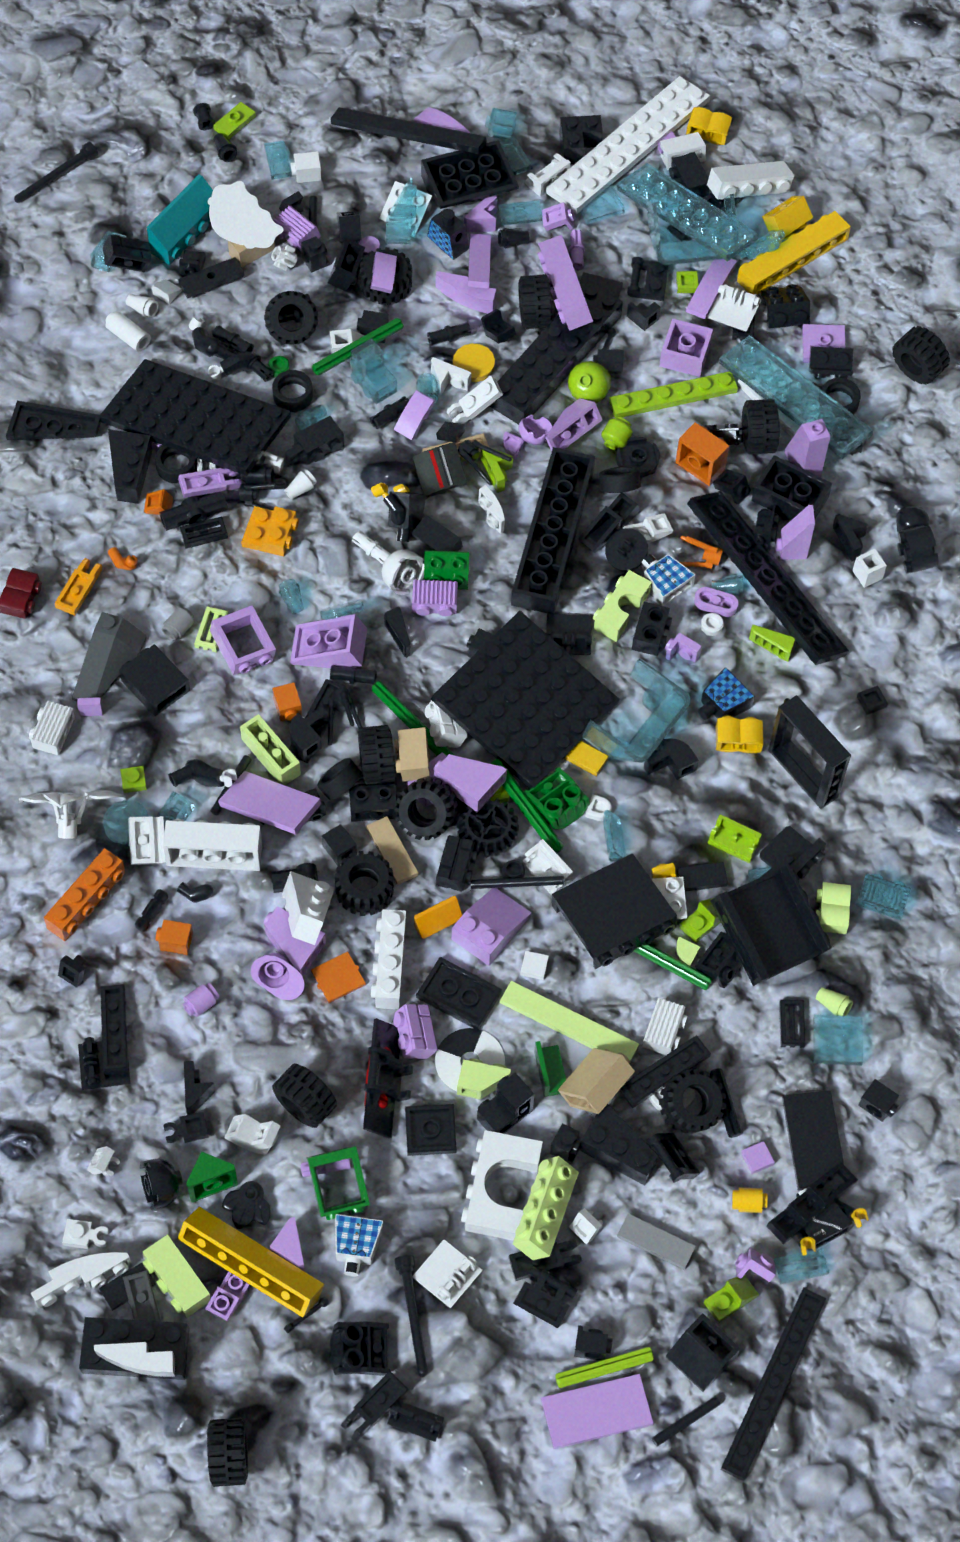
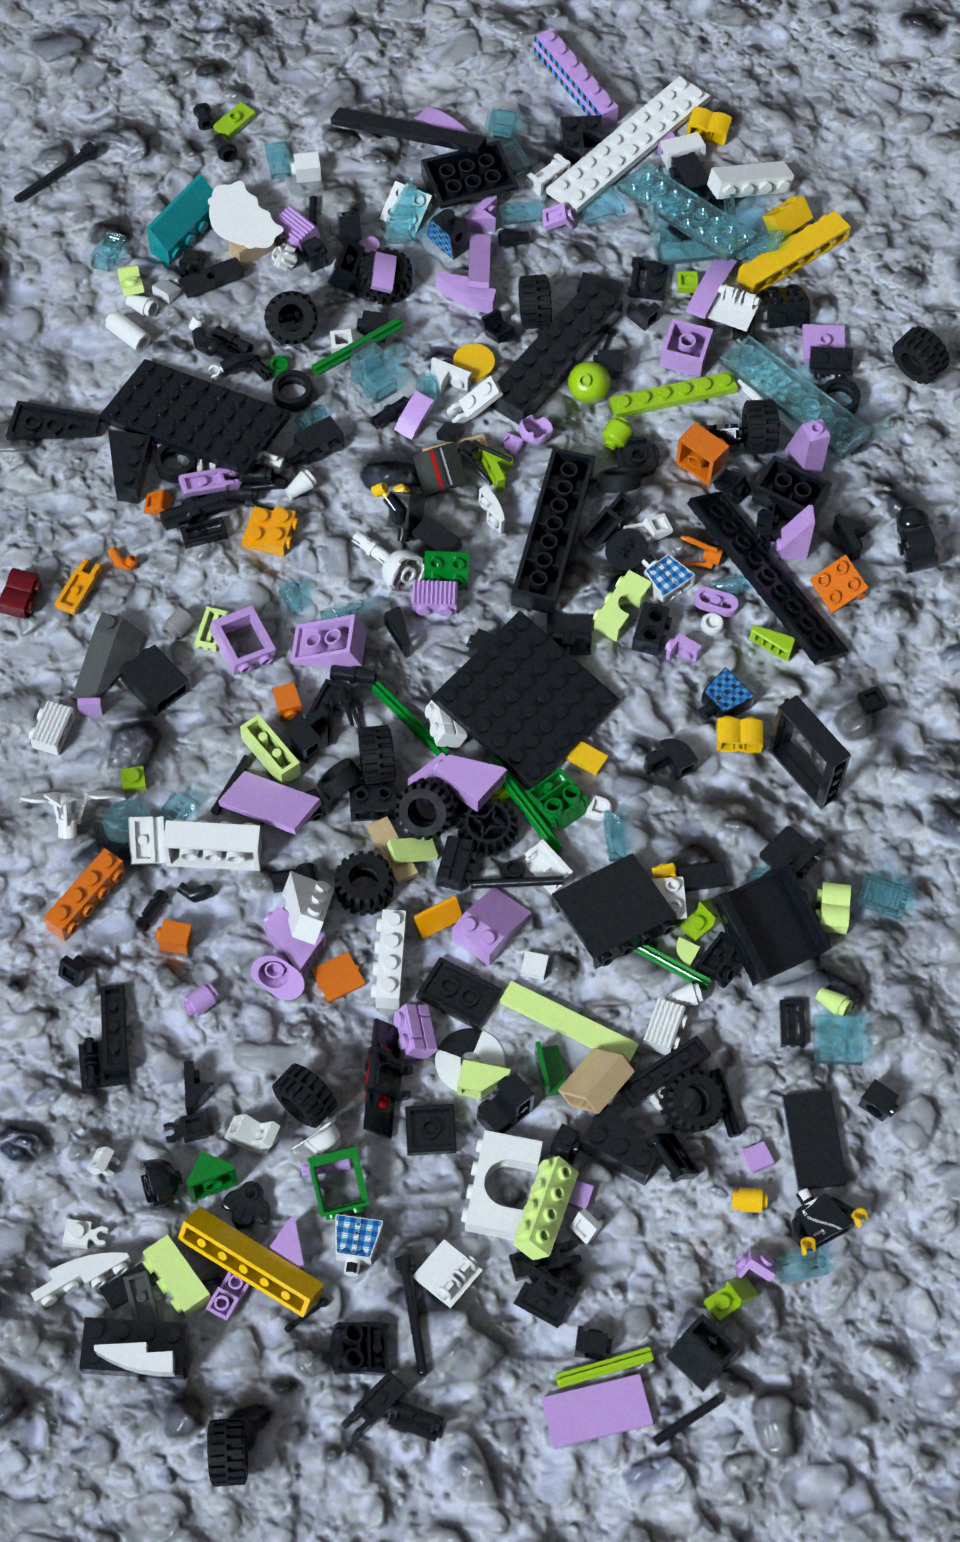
(127, 253): black brick -> none
(130, 280): none -> yellowish green bracket
(203, 774): black arm -> none
(294, 201): black tile -> none
(324, 1139): none -> white piece
(338, 844): black panel -> none
(412, 754): tan brick -> none
(412, 850): none -> yellowish green tile
(449, 333): black pin -> none
(564, 283): lavender brick -> none
(573, 423): lavender slope -> none
(575, 77): none -> lavender brick
(577, 249): lavender axle -> none
(580, 1195): none -> lavender tile
(656, 1241): light grey tile -> none
(667, 706): clear light blue windscreen -> none
(686, 995): none -> white cone
(734, 838): lime hinge -> none
(773, 1384): black tile -> none
(812, 1203): black slope -> none
(839, 584): none -> orange hinge
(869, 568): white brick -> none

